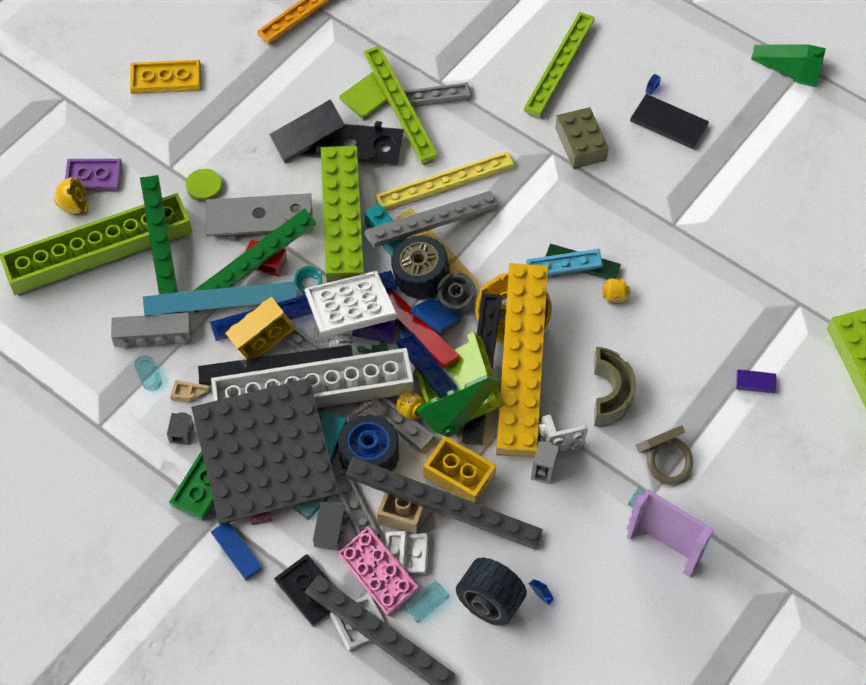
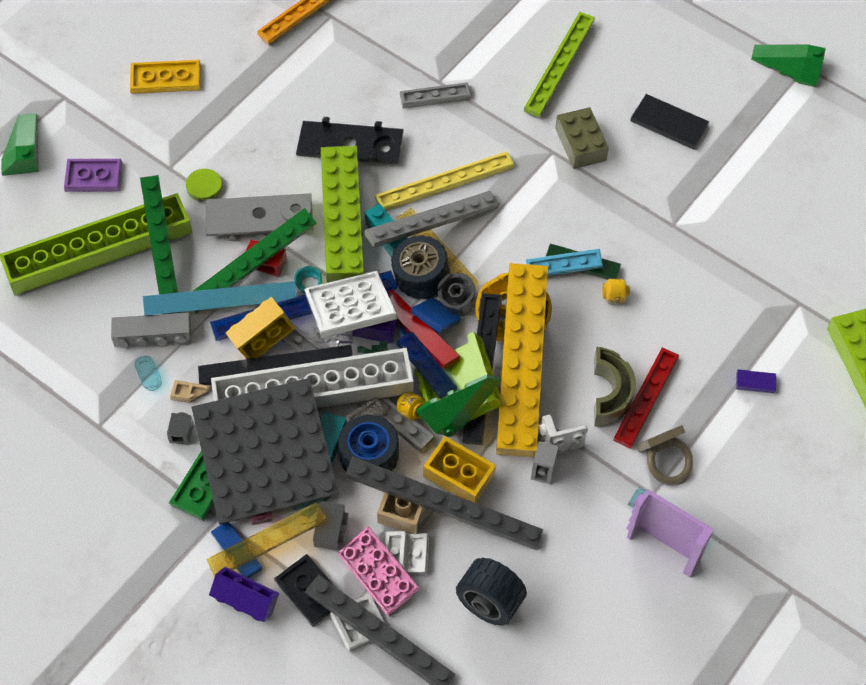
(22, 148): none -> green wedge
(70, 196): yellow cylinder -> none
(243, 594): none -> dark purple brick
(268, 539): none -> clear yellow tile
(307, 131): black tile -> none
(354, 504): light grey tile -> none
(364, 96): lime tile -> none
(400, 104): lime plate -> none
(426, 601): clear light blue tile -> none
(541, 591): clear blue tile -> none
(646, 398): none -> red tile
(653, 84): clear blue tile -> none

